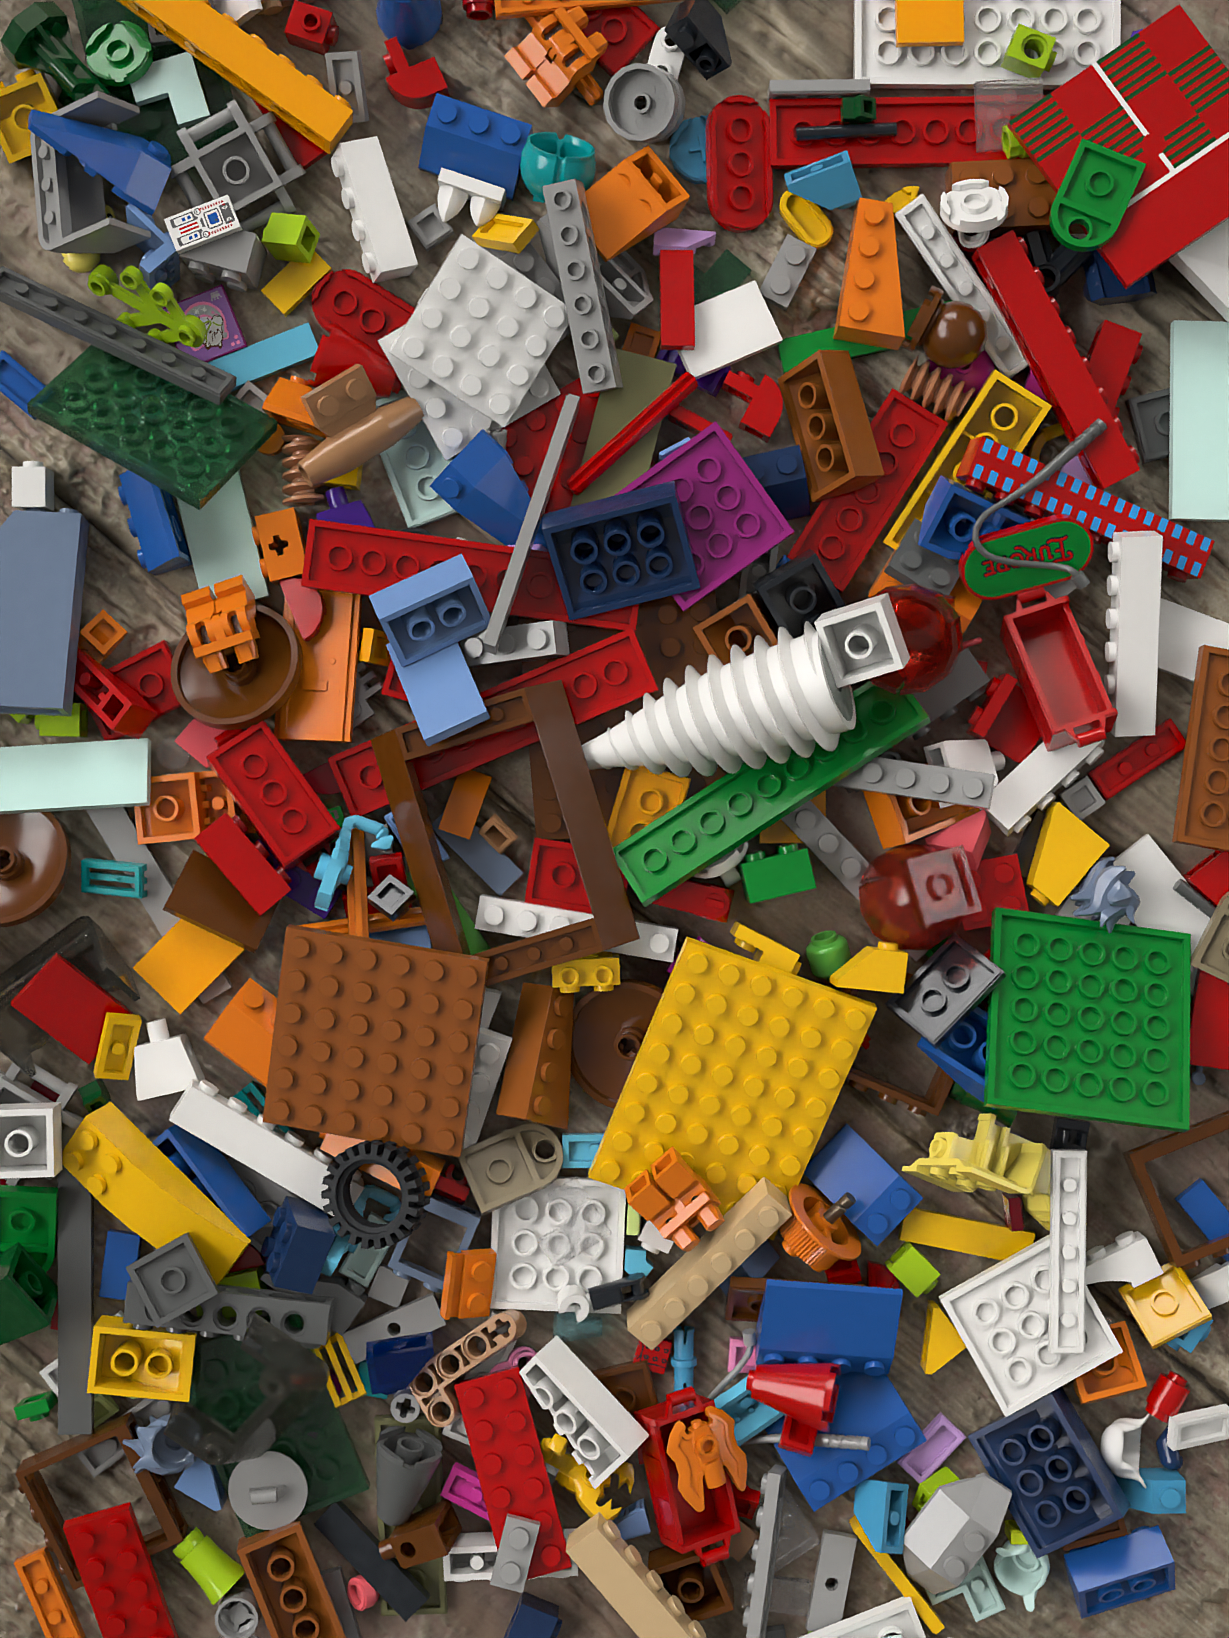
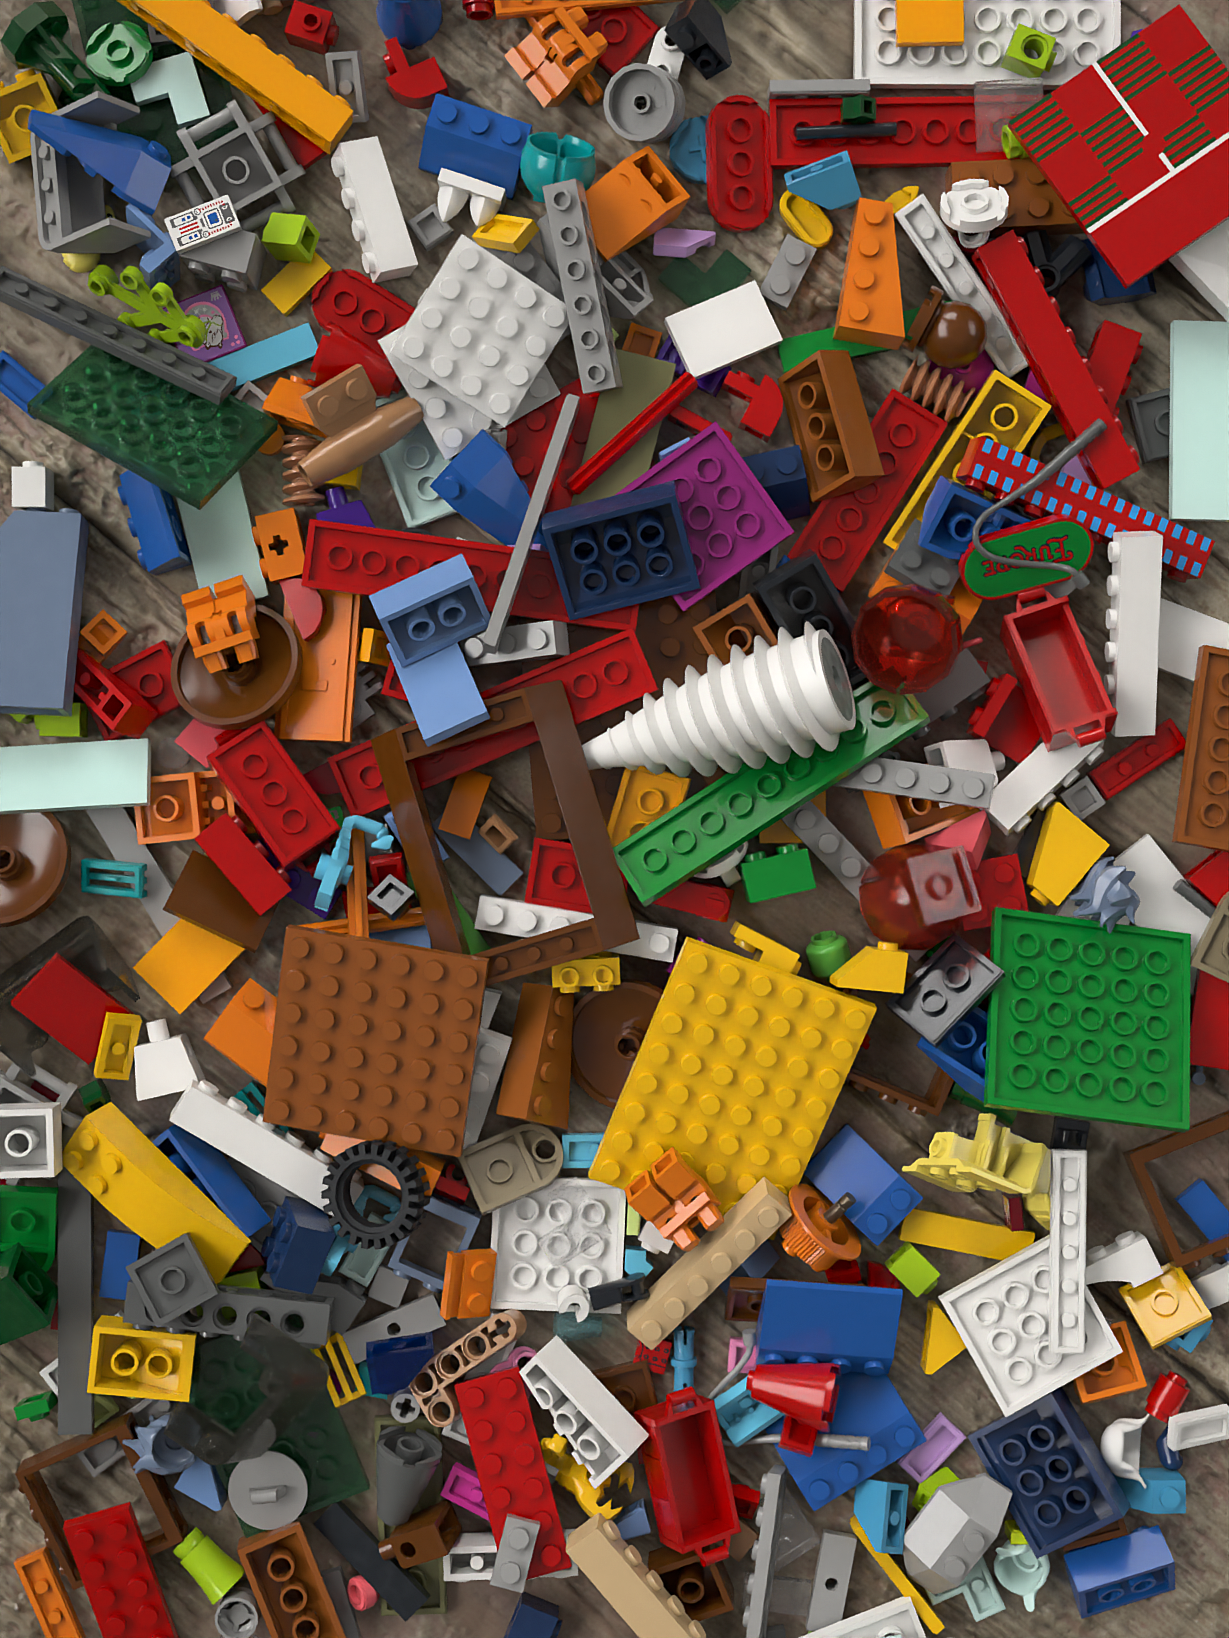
(676, 300): red tile -> none
(704, 1453): orange piece -> none
(862, 640): white brick -> none
(1094, 195): green tile -> none

